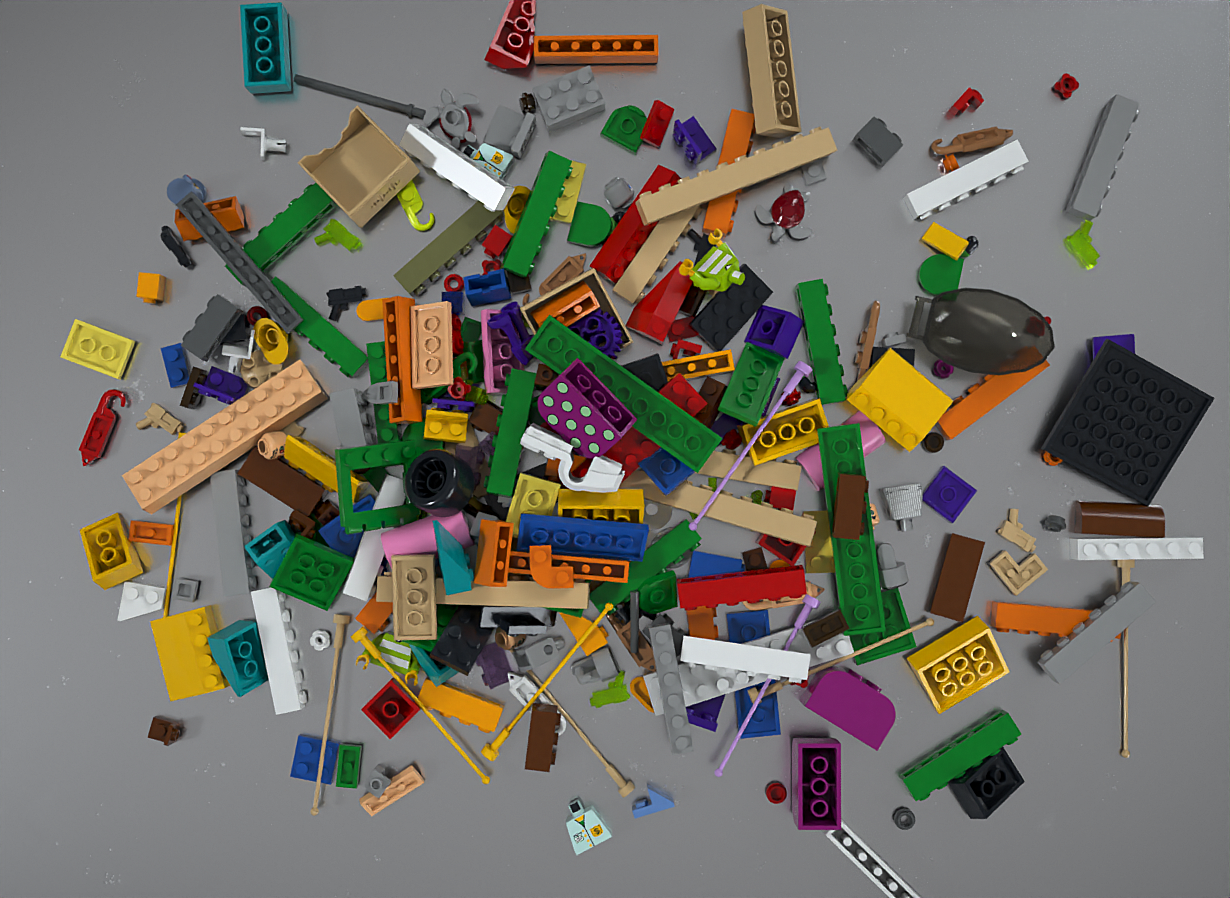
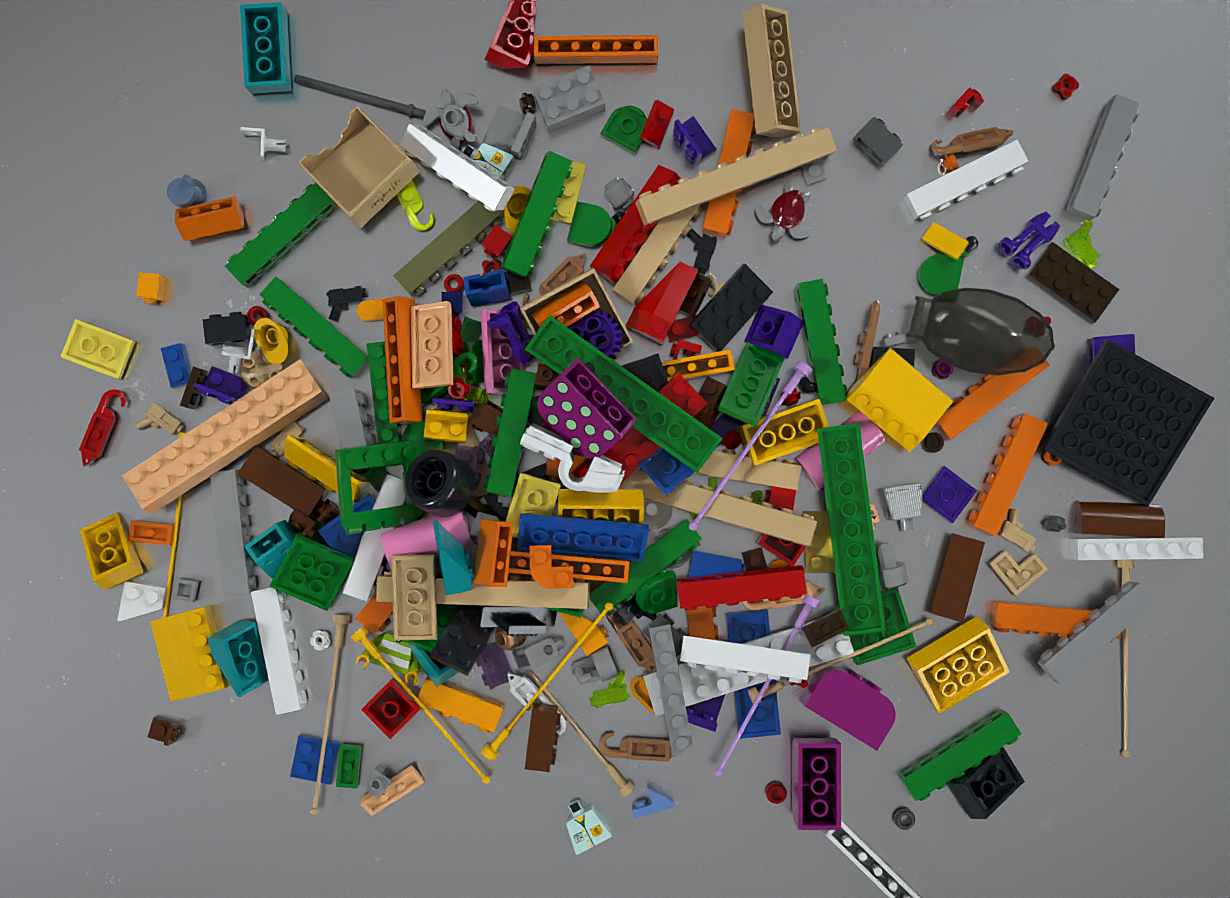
(173, 245): black piece -> none
(211, 327): dark grey brick -> none
(239, 262): dark grey plate -> none
(272, 445): light nougat head -> none
(337, 232): clear neon green piece -> none
(382, 393): light grey plate -> none
(634, 621): dark grey bar -> none
(638, 749): none -> medium nougat plate
(716, 269): lime torso -> none
(849, 506): reddish brown brick -> none
(1008, 474): none -> orange brick
(1036, 228): none -> dark purple piece
(1073, 282): none -> dark brown plate

